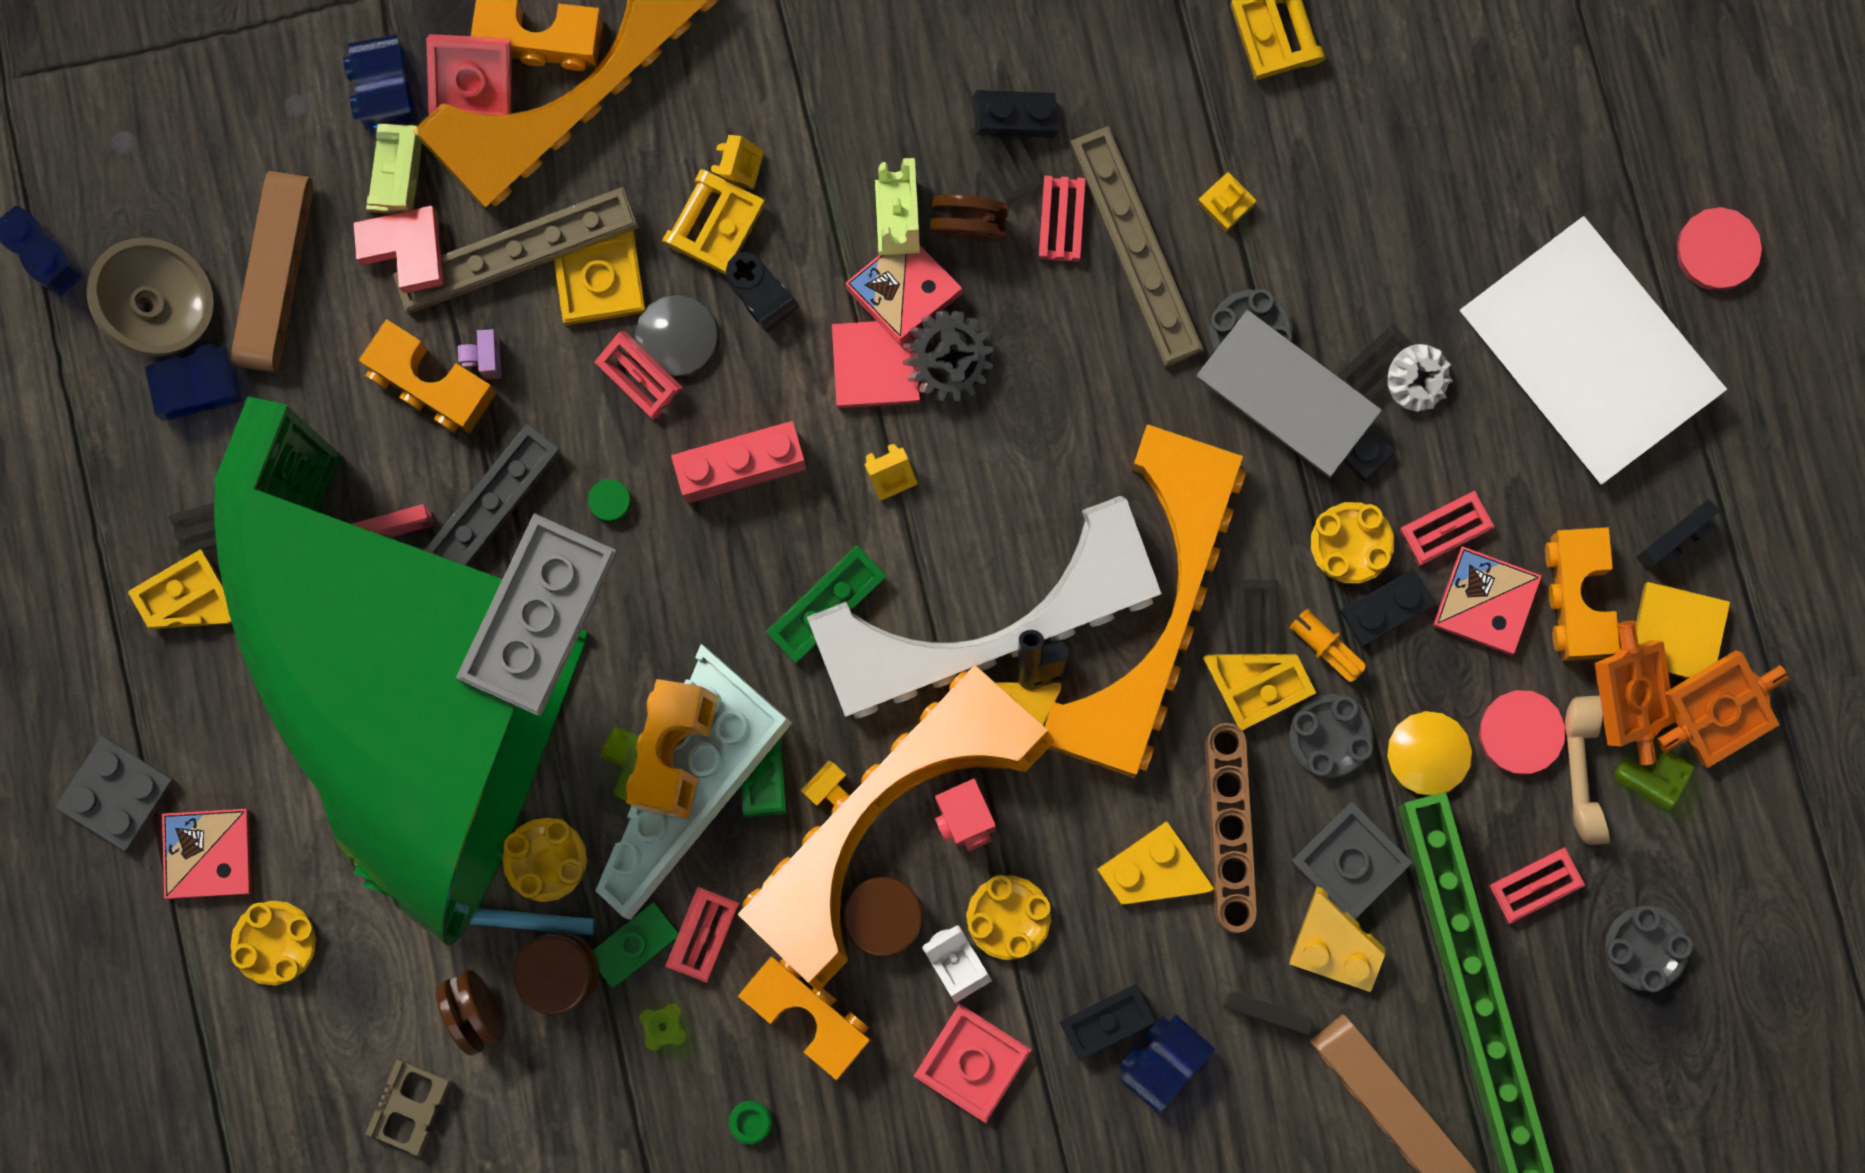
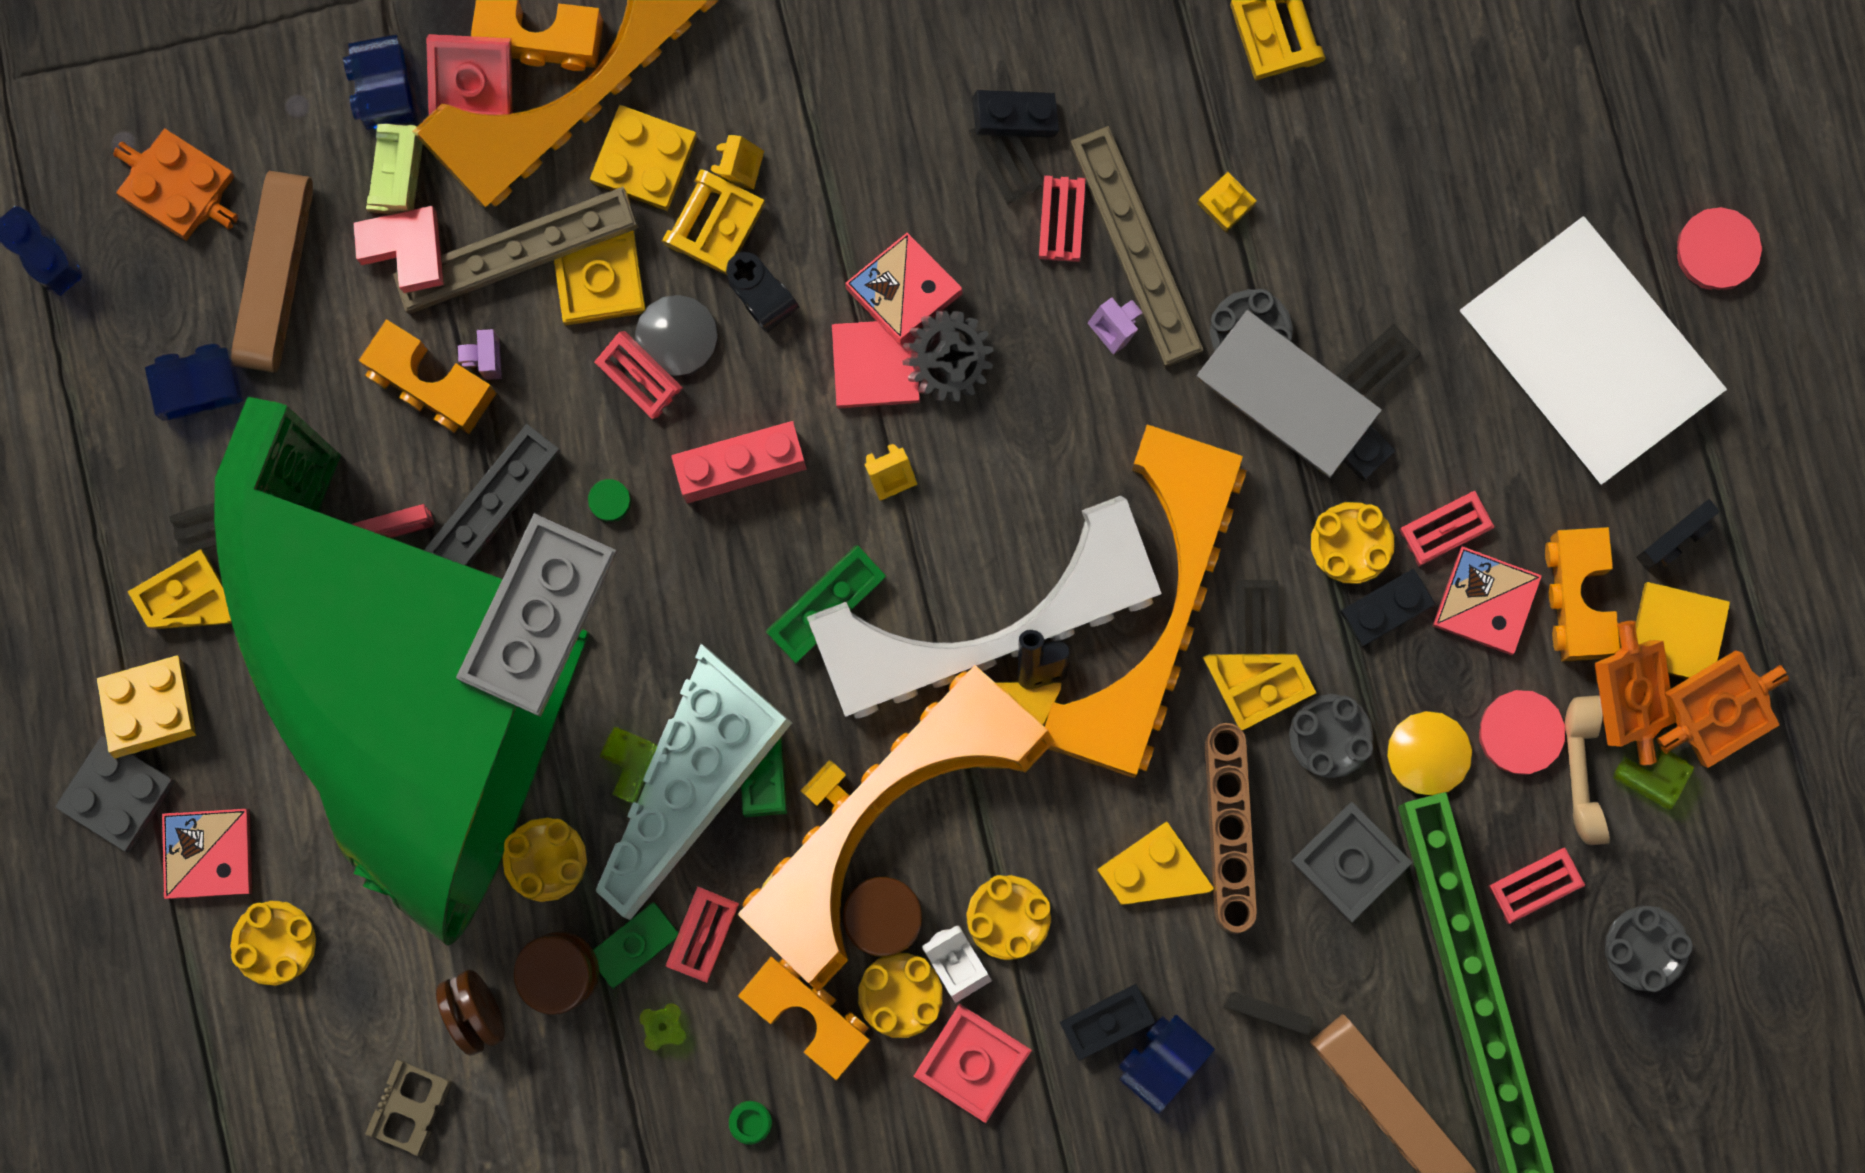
(146, 707): none -> yellow plate
(162, 279): dark tan dish -> none
(175, 185): none -> orange plate
(534, 921): medium azure bar -> none
(643, 157): none -> yellow plate
(673, 713): light orange arch -> none
(897, 209): yellowish green hinge -> none
(900, 995): none -> yellow dish
(964, 816): coral brick -> none
(971, 218): reddish brown head -> none
(1115, 324): none -> lavender tile
(1329, 646): light orange axle -> none
(1336, 945): yellow wing -> none
(1404, 371): white gear -> none

